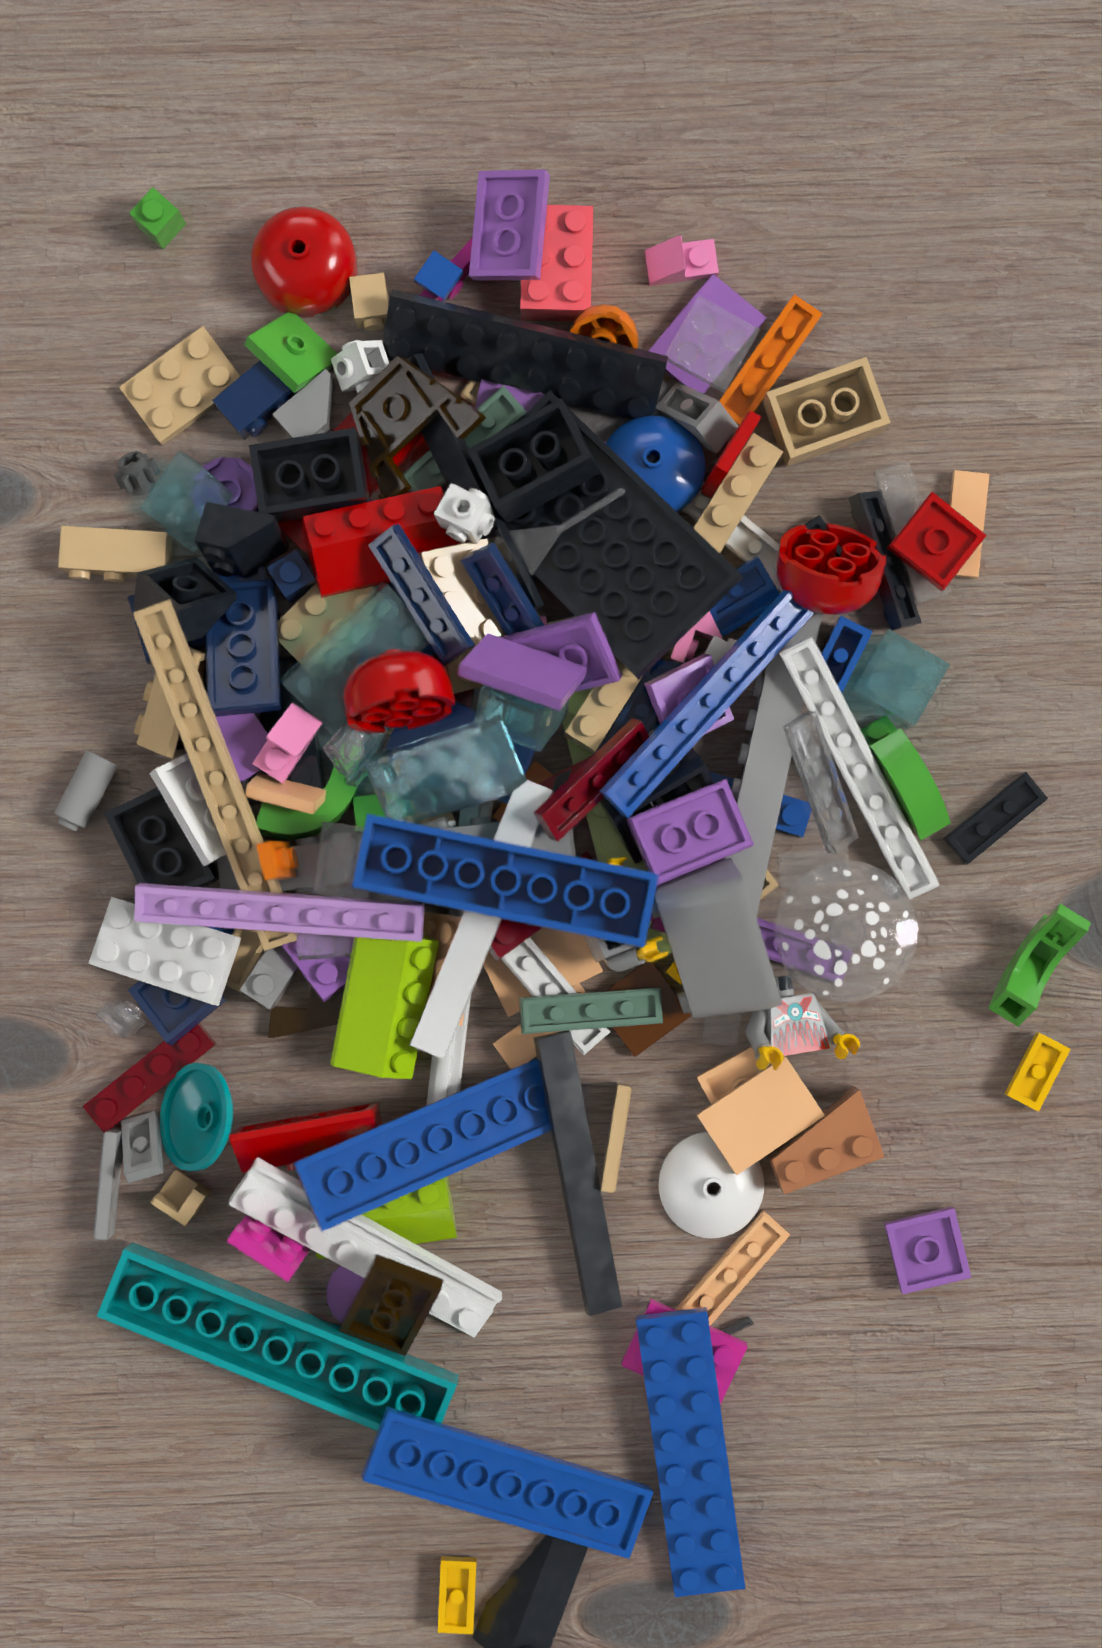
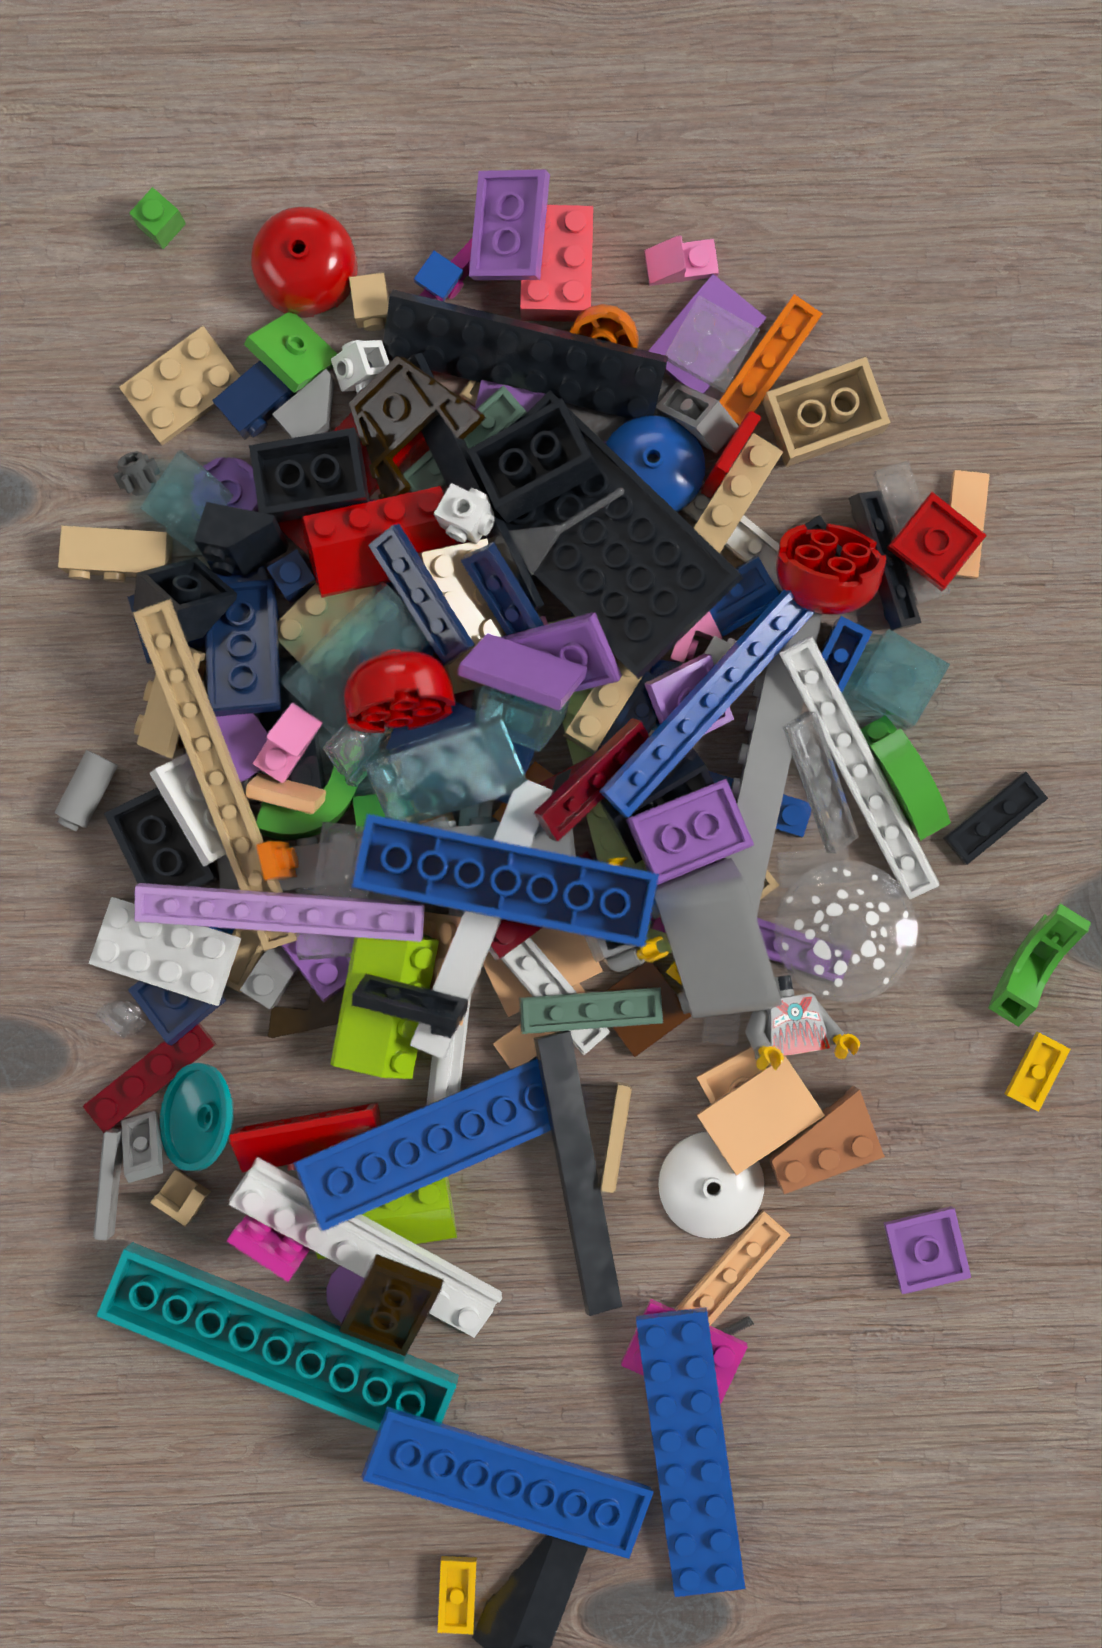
(412, 1003): none -> black hinge

